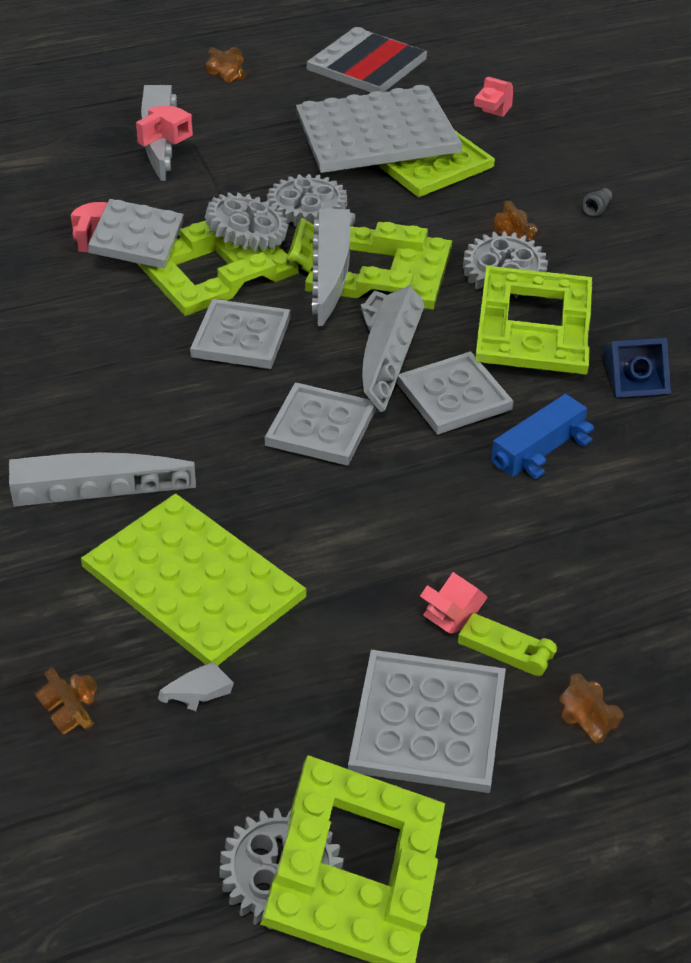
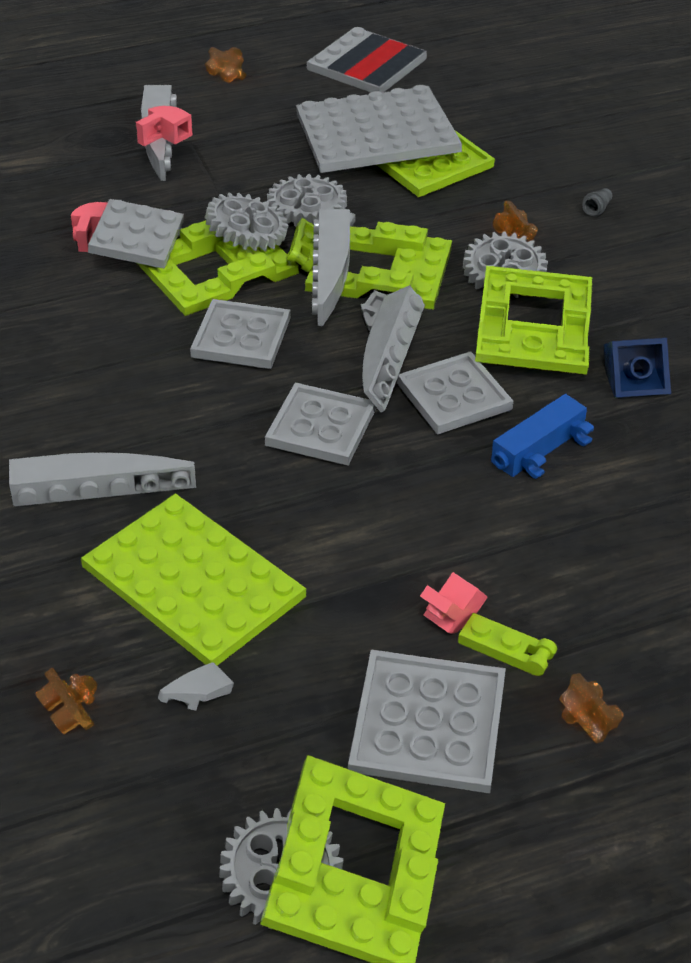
(495, 96): coral brick -> none

